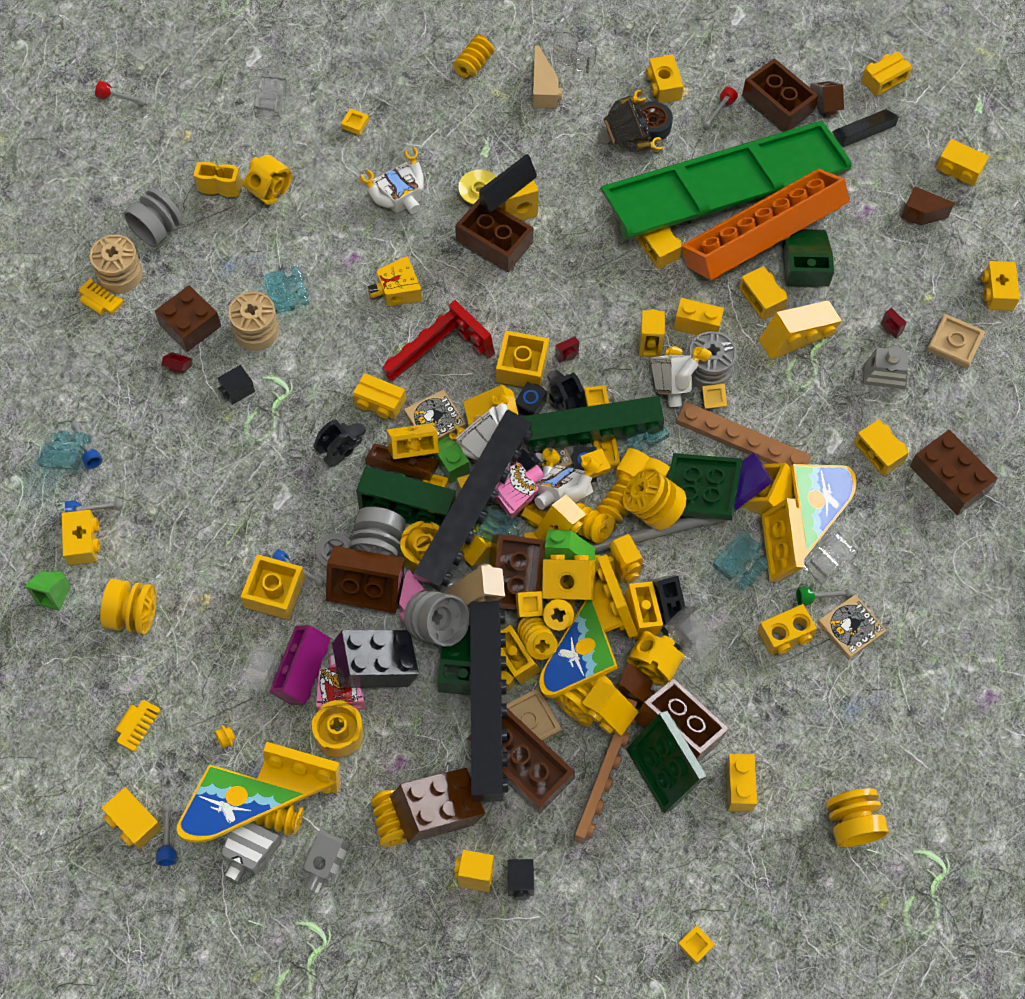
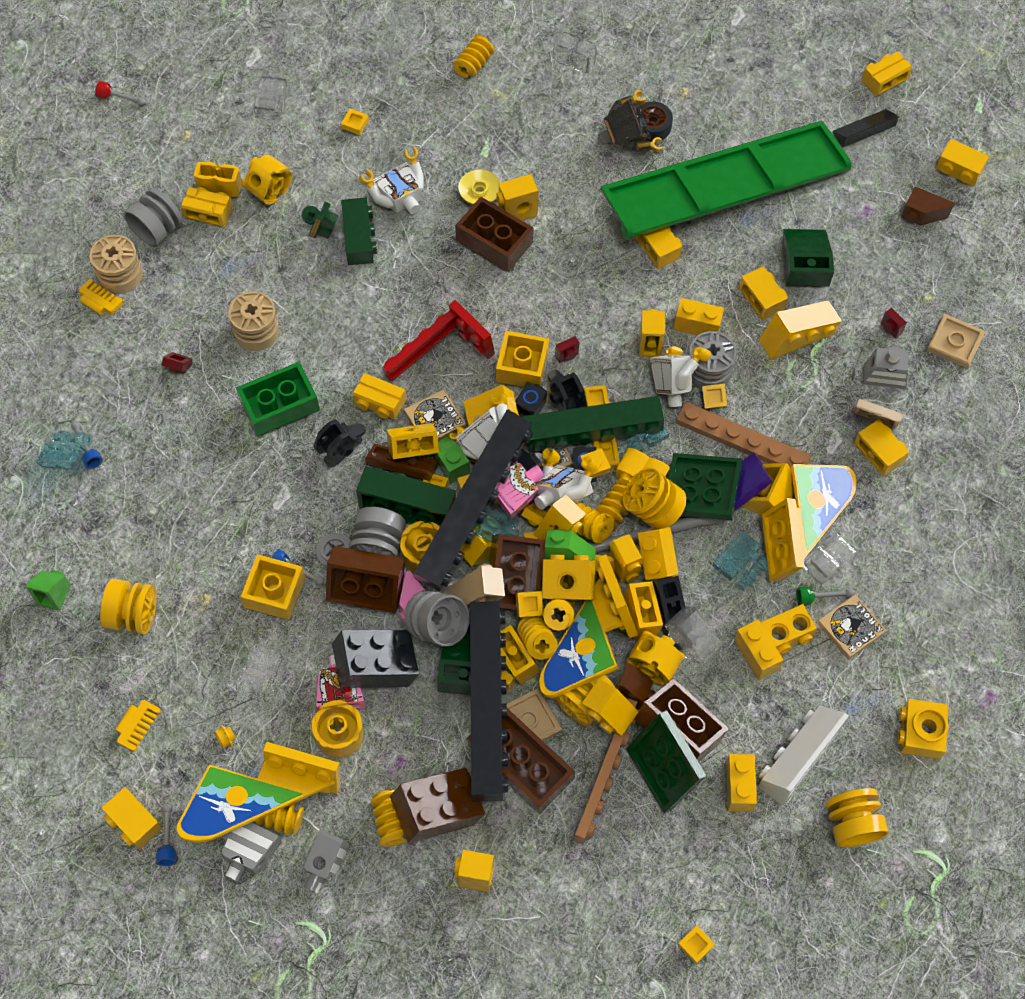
(71, 506): light grey hinge -> none
(79, 537): yellow brick -> none
(188, 318): reddish brown brick -> none
(207, 206): none -> yellow brick
(235, 385): black brick -> none
(278, 289): clear light blue plate -> none
(278, 398): none -> green brick
(300, 665): magenta brick -> none
(322, 221): none -> dark green hips
(358, 231): none -> dark green brick
(396, 283): yellow torso -> none
(507, 183): black slope -> none
(520, 878): black brick -> none
(545, 88): tan slope -> none
(658, 553): none -> yellow brick
(665, 79): yellow brick -> none
(727, 97): hinge -> none
(758, 649): none -> yellow brick
(765, 224): orange brick -> none
(780, 95): reddish brown brick -> none
(802, 752): none -> white slope
(830, 96): reddish brown slope -> none
(875, 412): none -> tan tile
(912, 736): none -> yellow brick
(953, 472): reddish brown brick -> none
(1000, 285): yellow brick -> none

